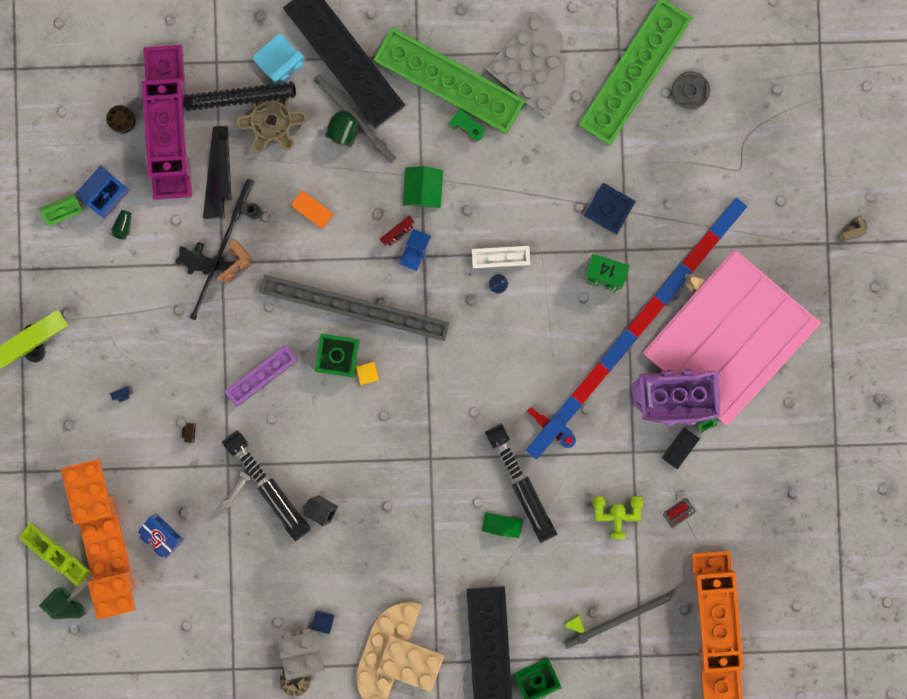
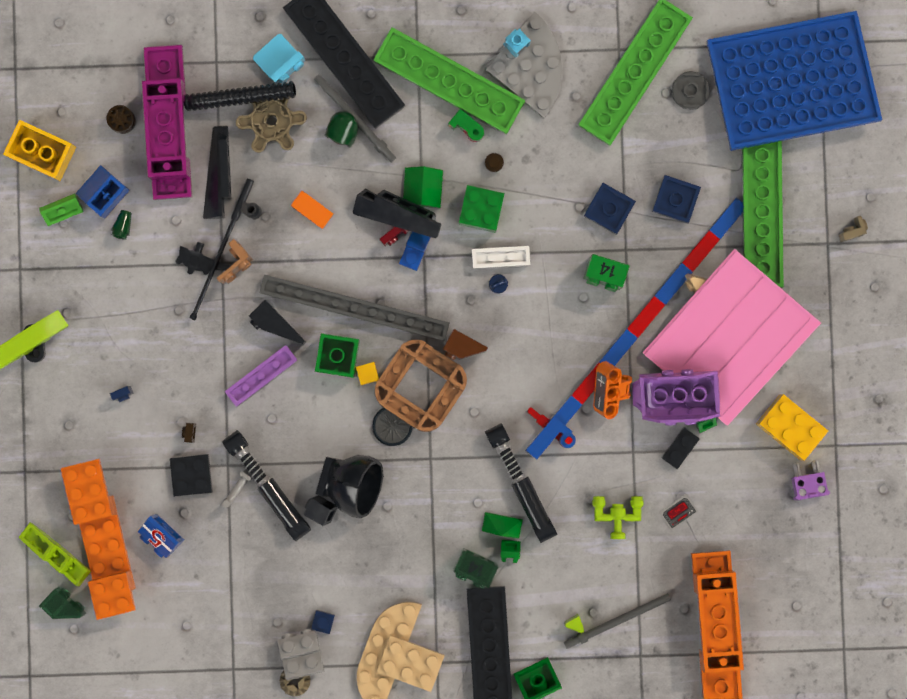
(39, 150): none -> yellow brick
(191, 475): none -> black plate
(271, 321): none -> black slope
(352, 483): none -> black plate
(390, 428): none -> dark grey wheel
(397, 212): none -> black wedge
(435, 361): none -> medium nougat plate
(462, 346): none -> reddish brown slope
(475, 568): none -> clear green brick
(481, 209): none -> green brick
(494, 162): none -> dark brown plate
(510, 549): none -> green tile
(516, 41): none -> medium azure window
(610, 389): none -> orange beam
(676, 199): none -> dark blue plate
(763, 209): none -> bright green plate
(792, 427): none -> yellow brick
(794, 80): none -> blue plate
(810, 487): none -> medium lavender piece

